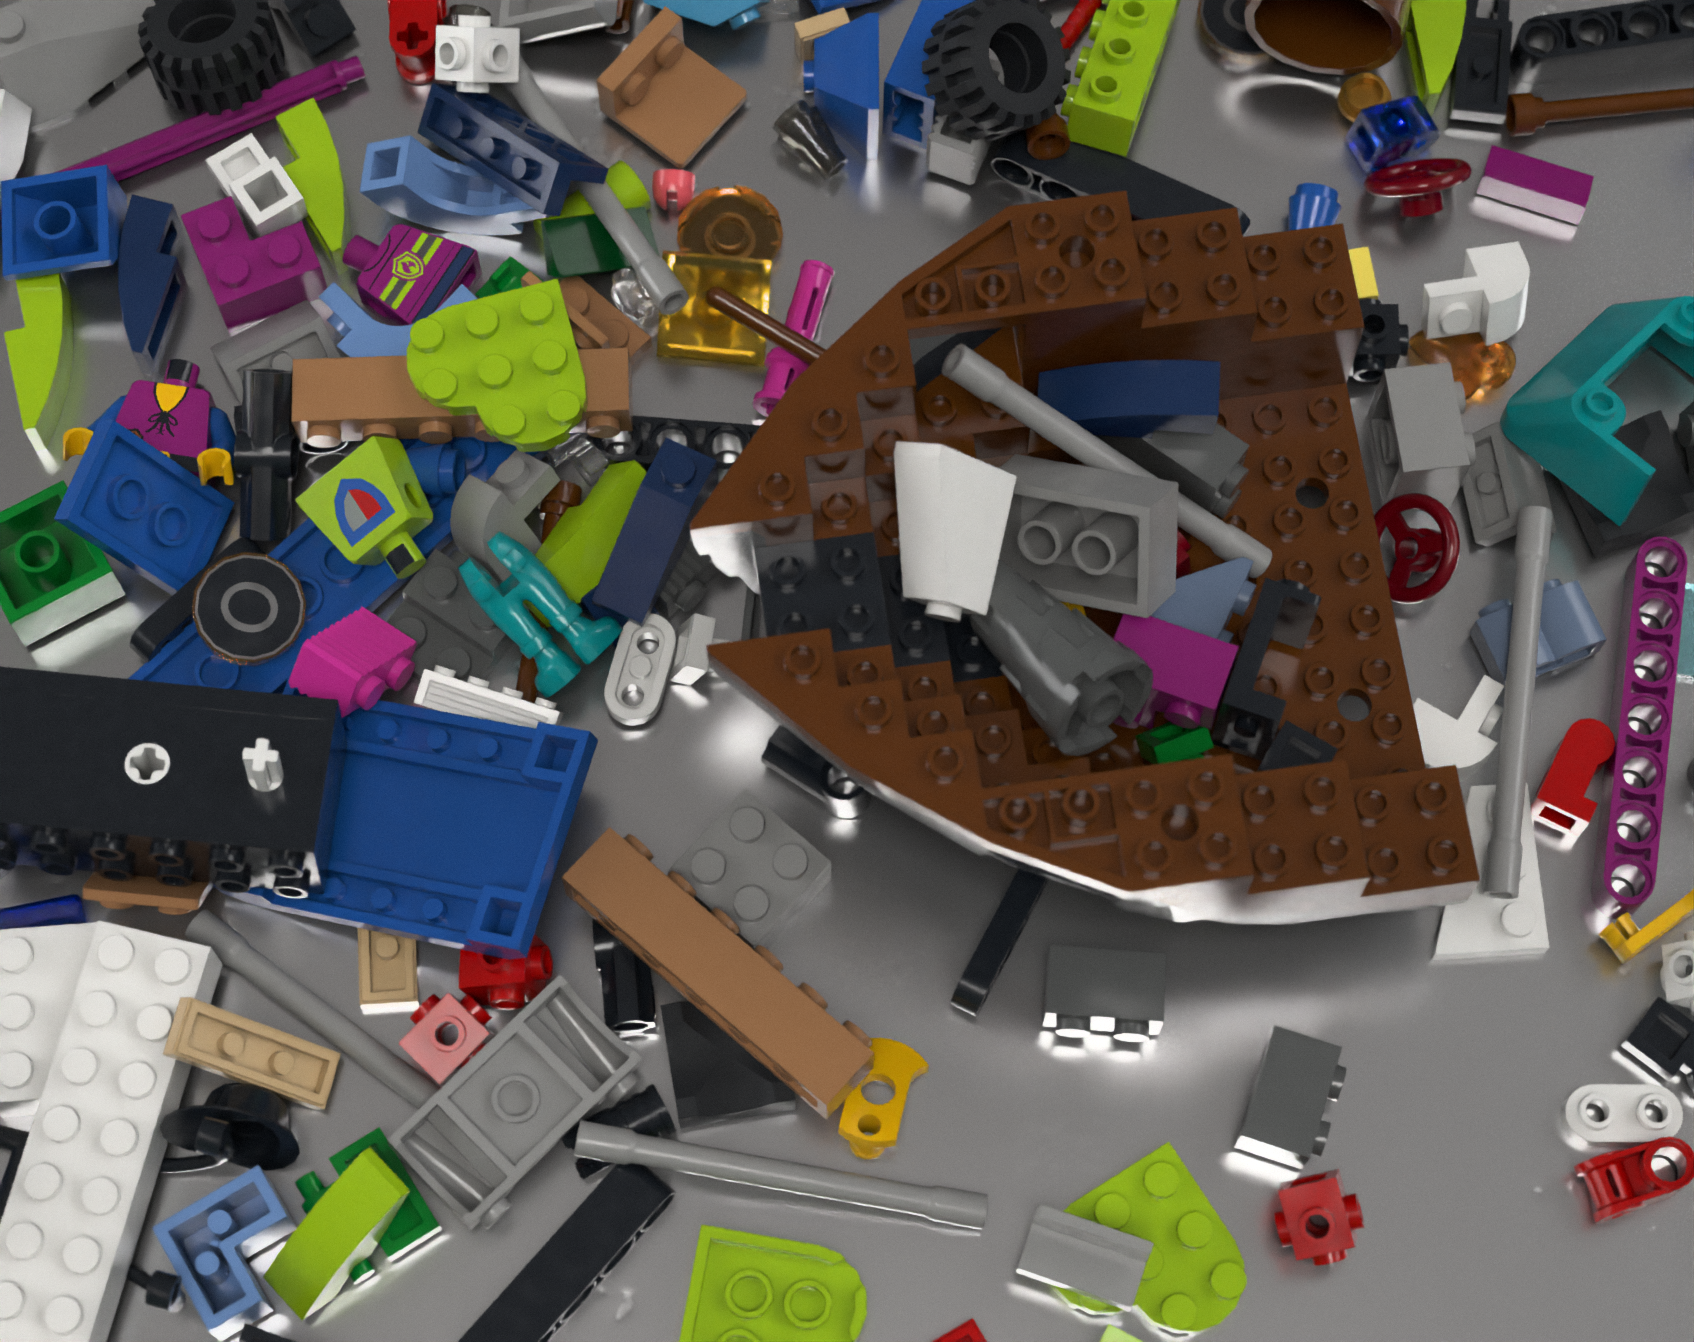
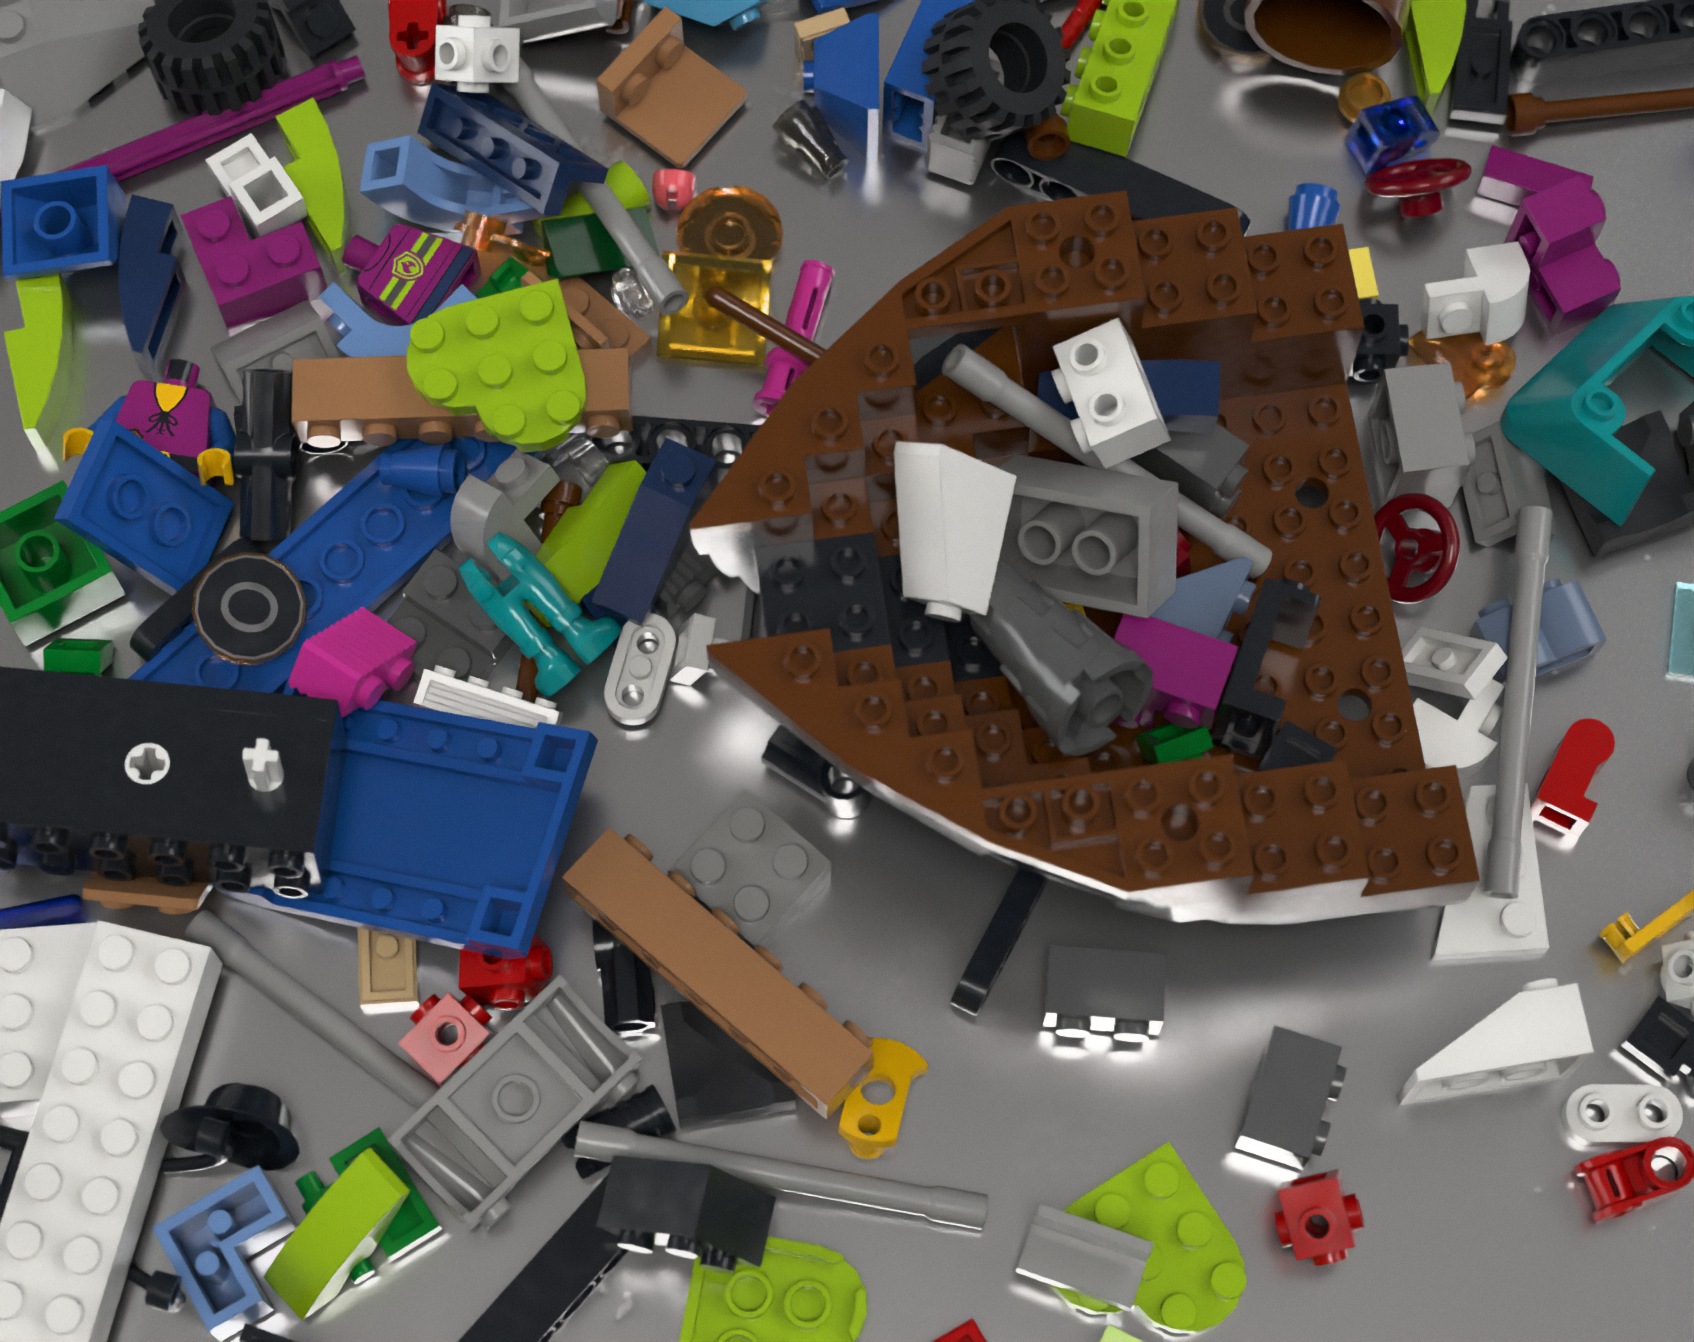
(78, 656): none -> green tile
(251, 1053): tan tile -> none
(372, 507): lime torso -> none
(485, 232): none -> clear orange plate
(688, 1210): none -> black brick
(1109, 393): none -> white brick
(1451, 662): none -> white plate
(1523, 1042): none -> white slope
(1558, 238): none -> magenta brick
(1633, 750): magenta beam -> none

